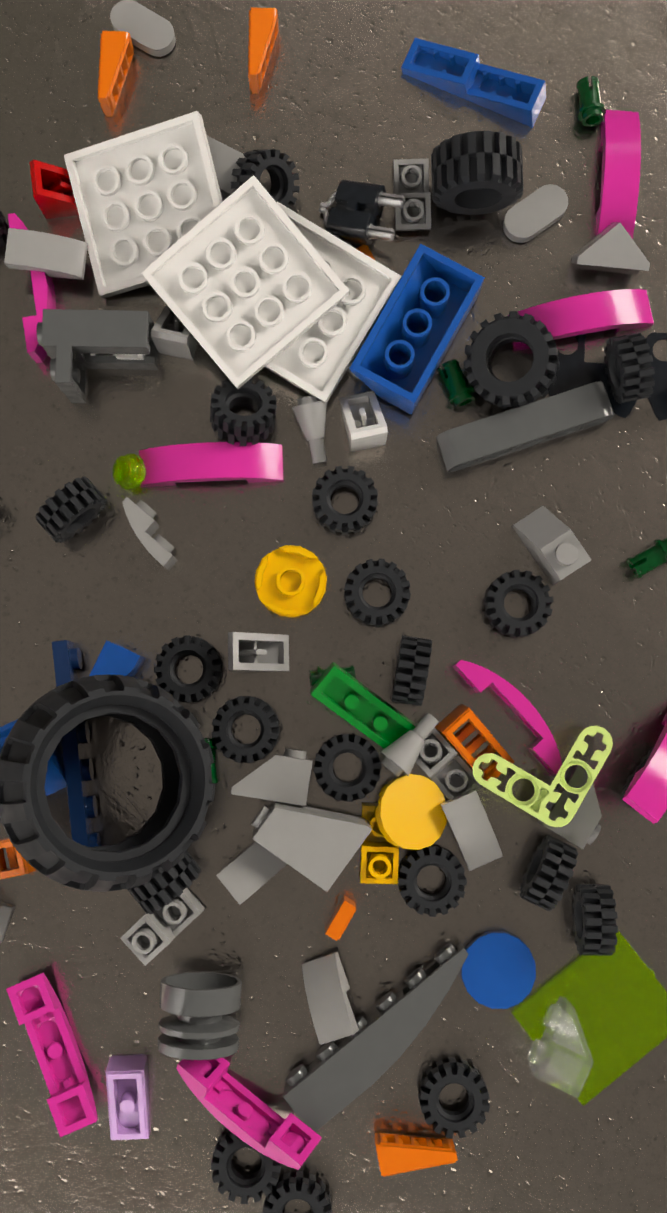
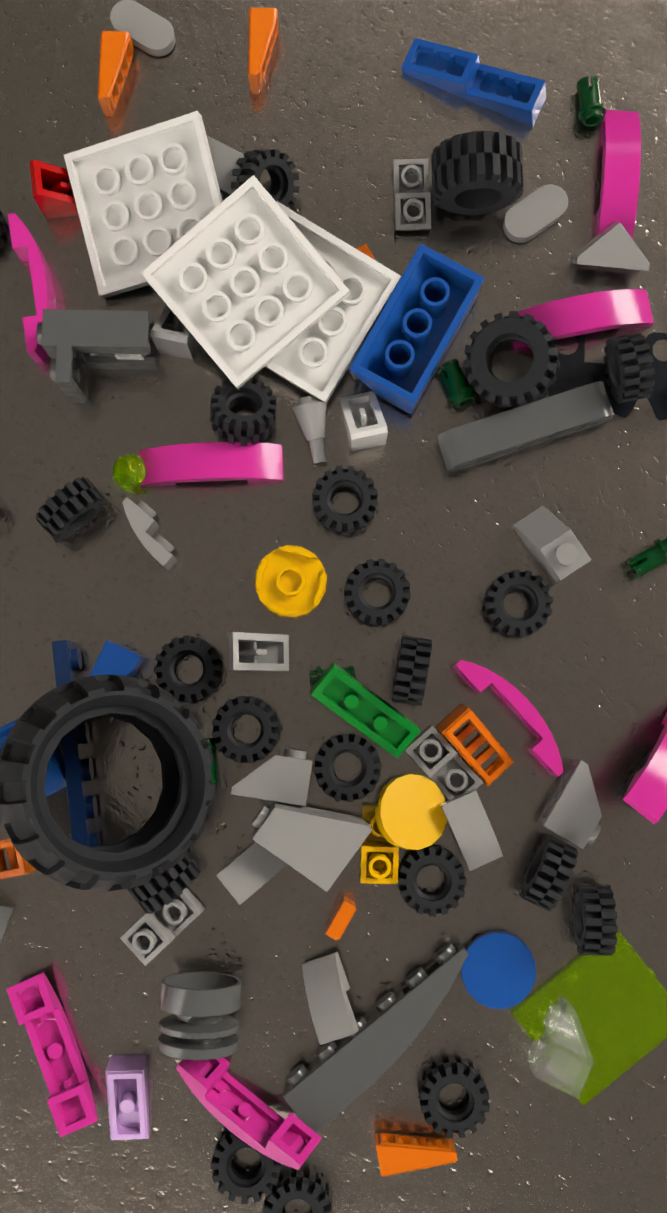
(46, 253): light grey slope -> none
(357, 211): black piece -> none
(403, 752): light grey cone -> none
(543, 792): yellowish green beam -> none

